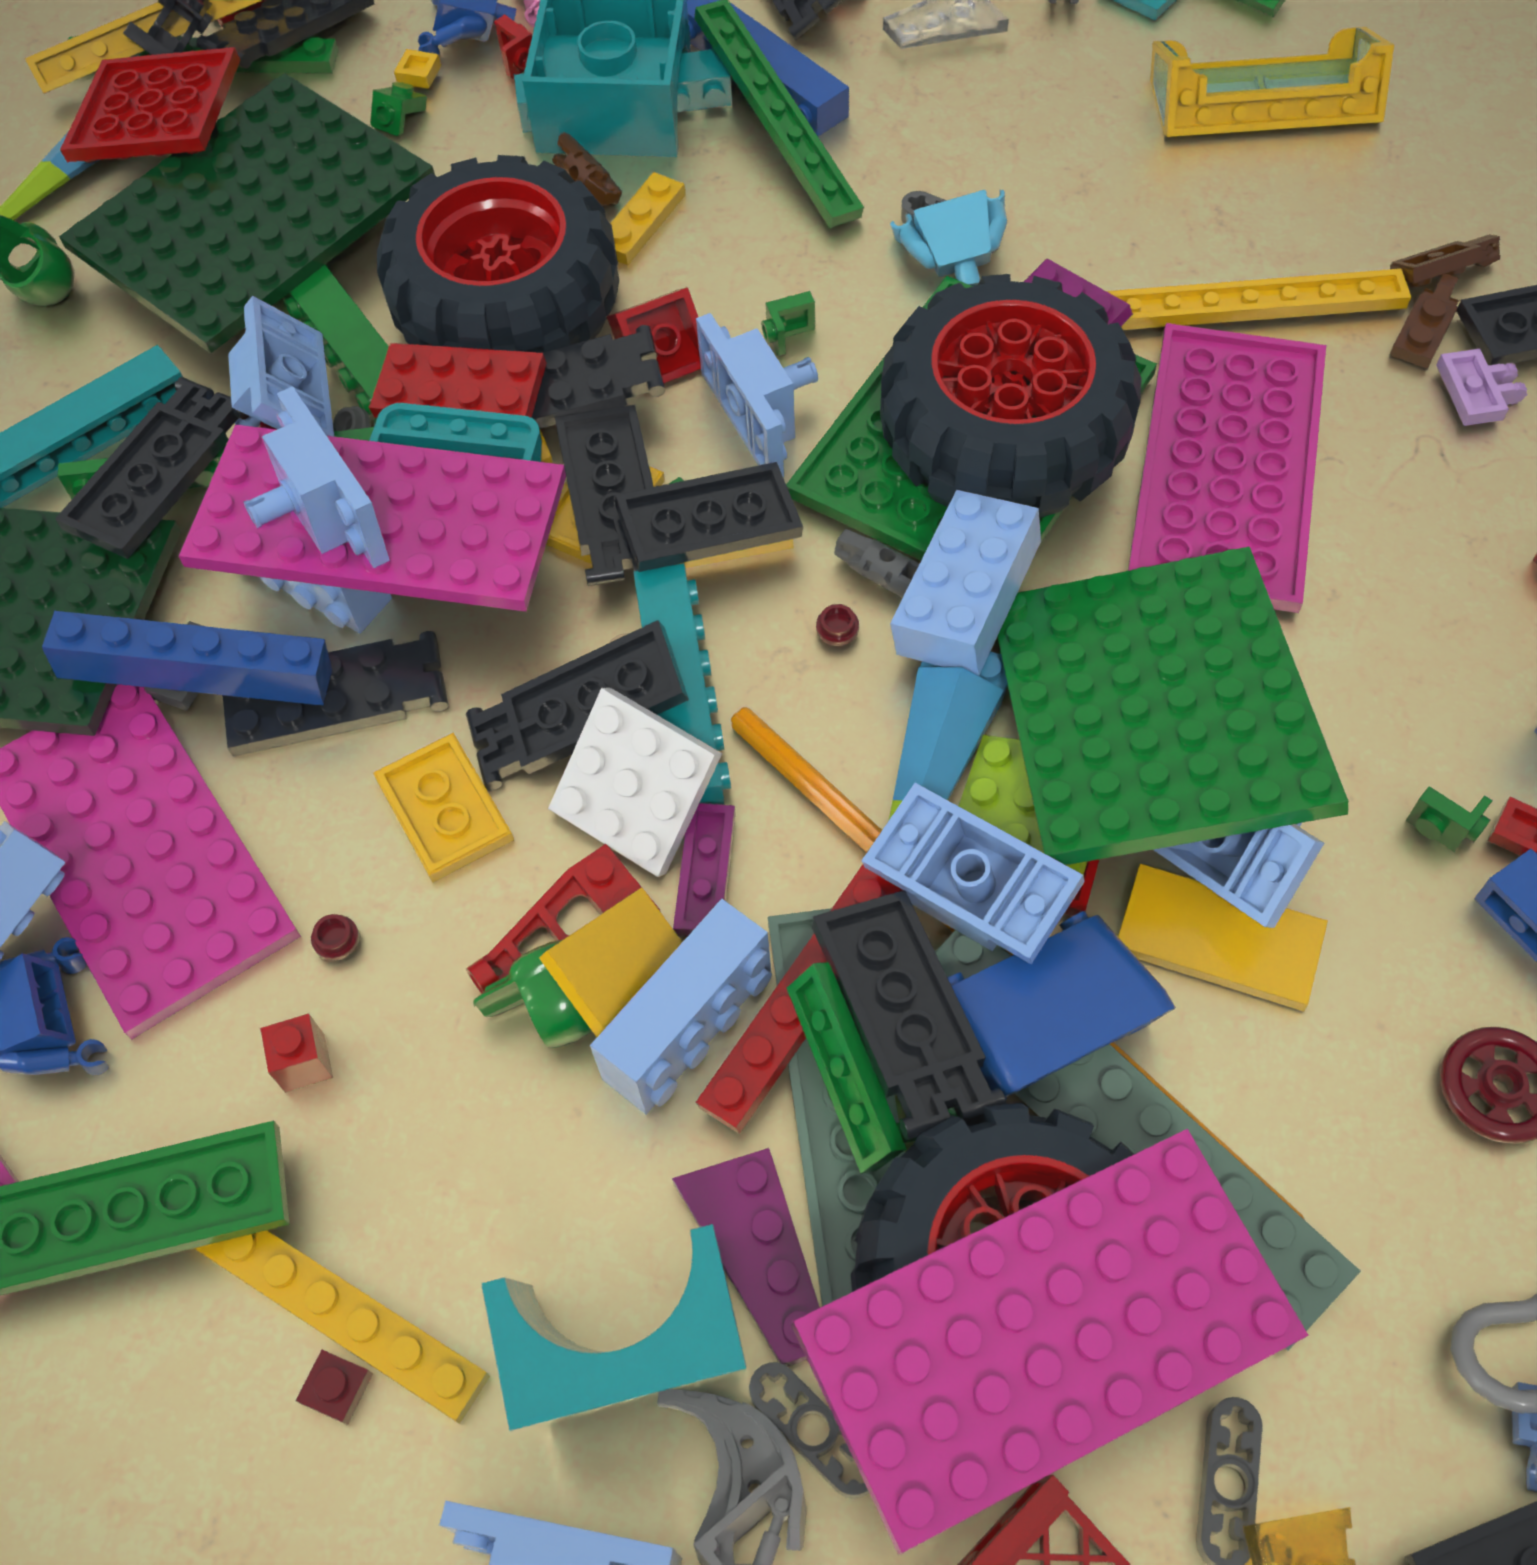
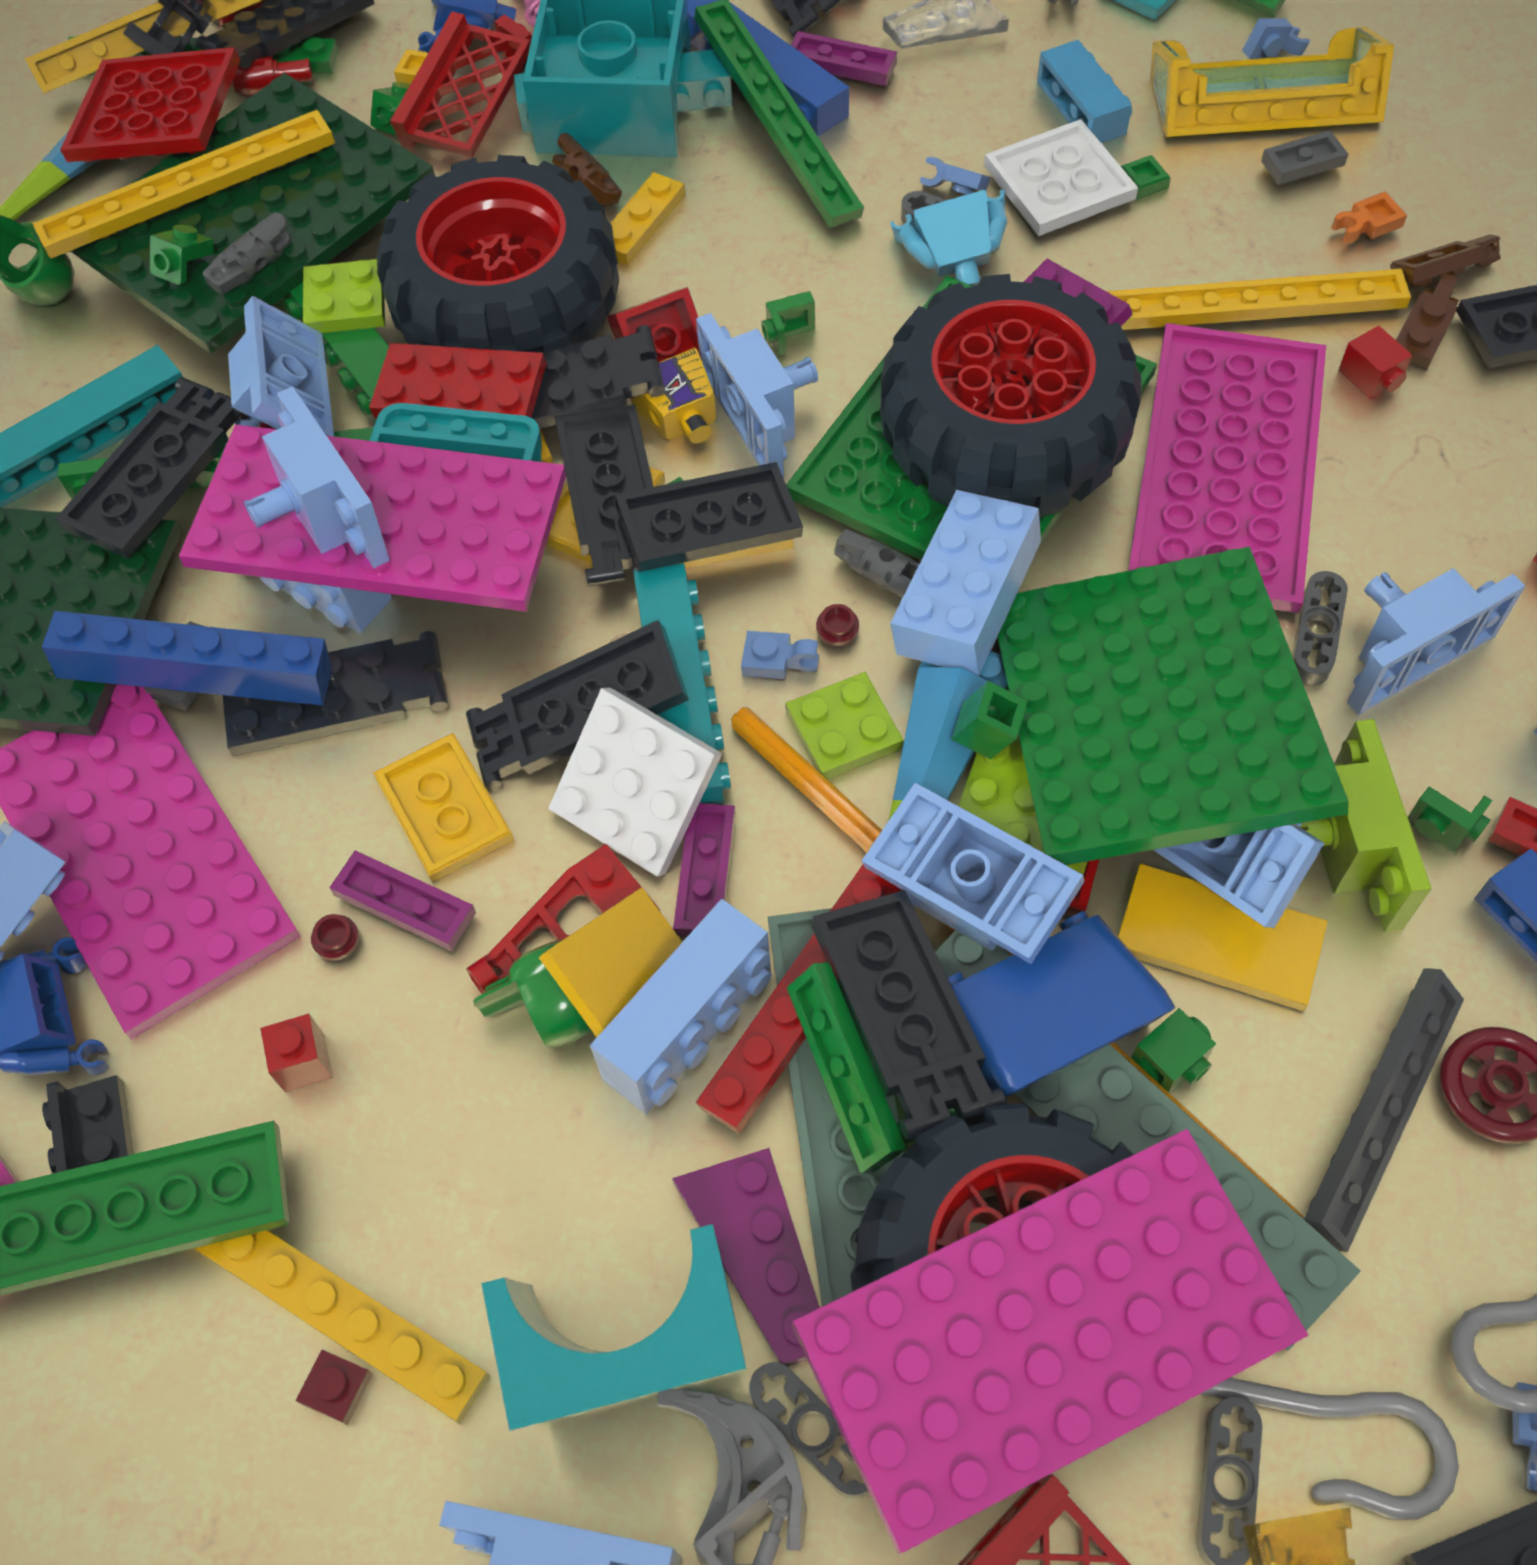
(87, 1123): none -> black bracket
(174, 248): none -> green bracket
(183, 184): none -> yellow plate
(248, 254): none -> dark grey hinge
(265, 69): none -> red arm
(343, 296): none -> lime plate
(351, 418): dark grey plate -> none
(403, 900): none -> magenta plate
(436, 80): none -> red fence
(686, 403): none -> yellow torso
(772, 653): none -> medium blue plate
(844, 726): none -> lime plate
(847, 58): none -> magenta plate
(964, 180): none -> medium blue plate
(989, 720): none -> green brick
(1060, 177): none -> white plate
(1084, 90): none -> dark azure brick
(1147, 176): none -> green tile
(1176, 1051): none -> green brick
(1271, 36): none -> medium blue plate
(1304, 157): none -> dark grey plate
(1331, 615): none -> dark grey beam
(1358, 1405): none -> light grey piece
(1372, 215): none -> orange plate
(1375, 363): none -> red brick
(1375, 840): none -> lime brick
(1384, 1109): none -> dark grey plate
(1426, 630): none -> light blue brick
(1479, 389): lavender hinge -> none

